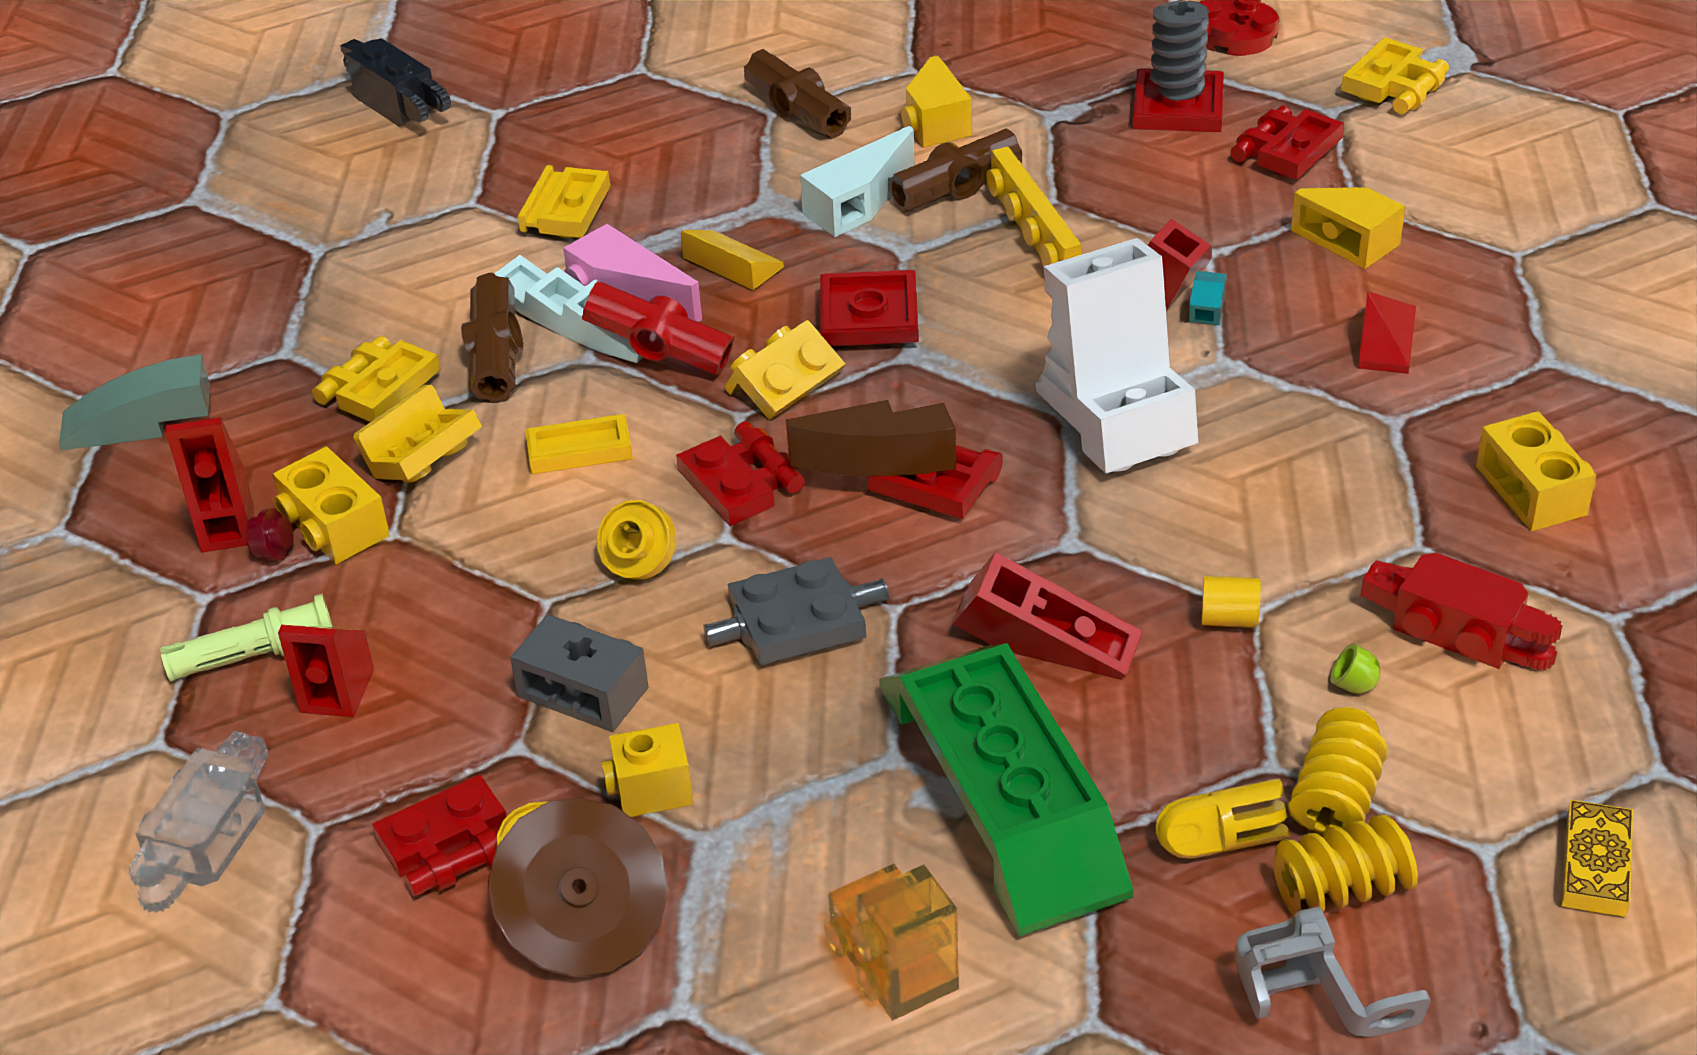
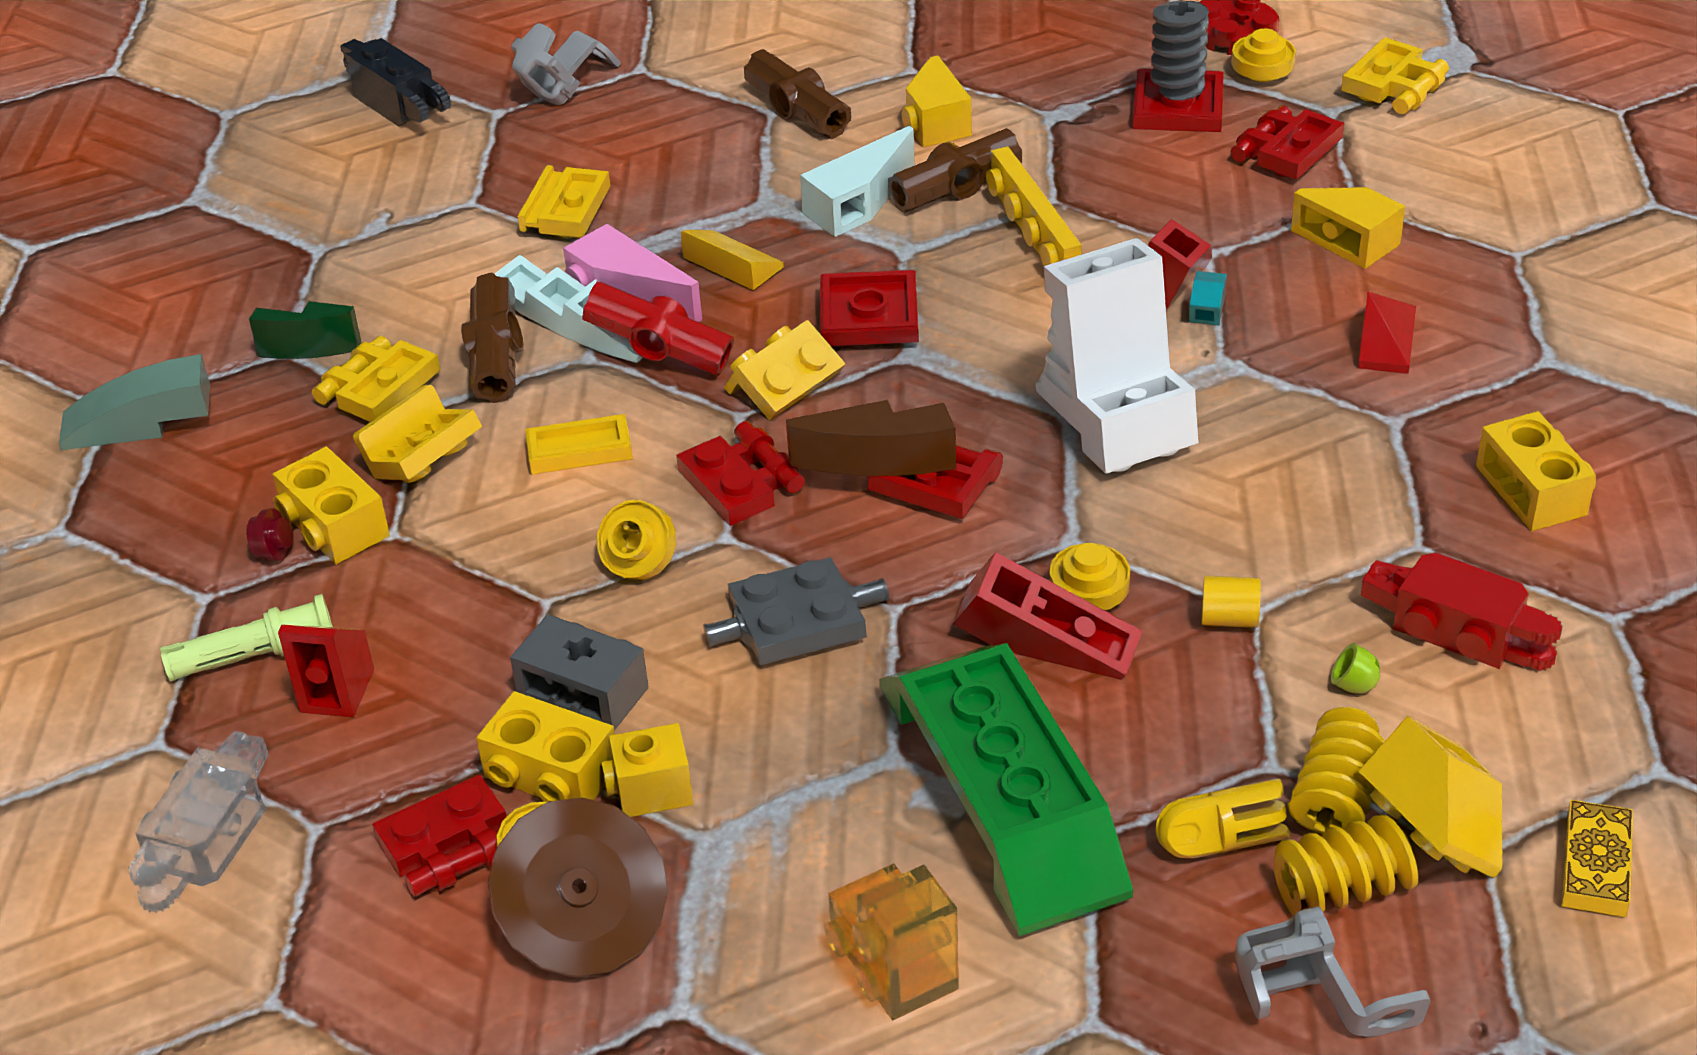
(212, 483): red slope -> none
(313, 333): none -> dark green slope
(545, 749): none -> yellow brick
(552, 75): none -> light grey piece
(1092, 573): none -> yellow plate
(1263, 56): none -> yellow plate
(1441, 794): none -> yellow slope

